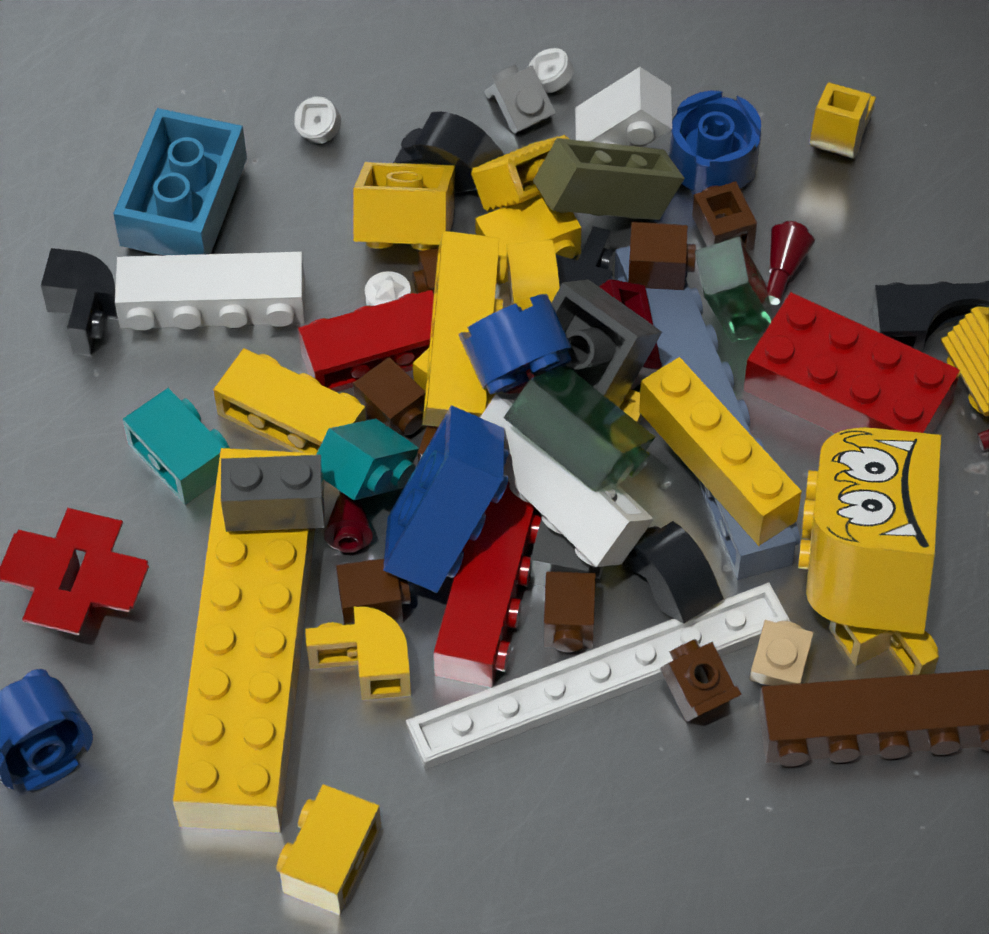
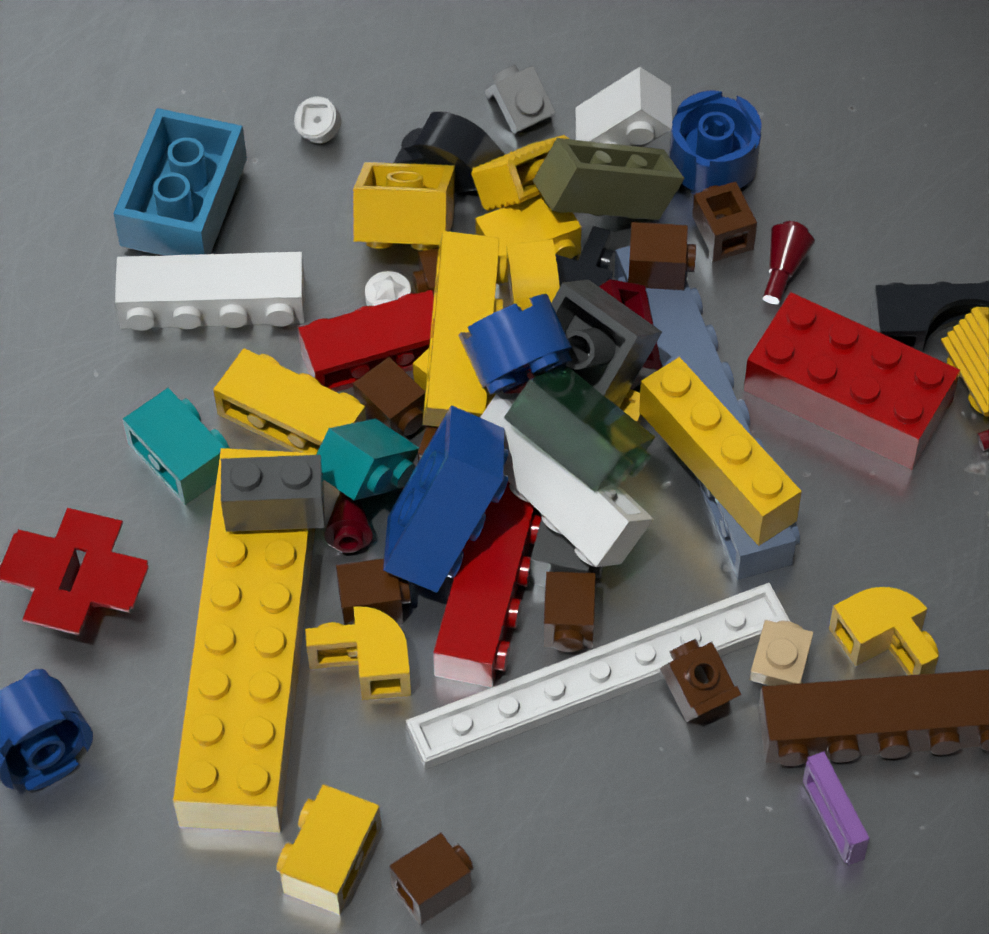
(84, 289): black brick -> none
(432, 877): none -> reddish brown brick
(553, 68): white tile -> none
(675, 571): black brick -> none
(734, 289): brick -> none
(835, 809): none -> medium lavender tile
(841, 120): yellow brick -> none
(872, 528): yellow brick -> none

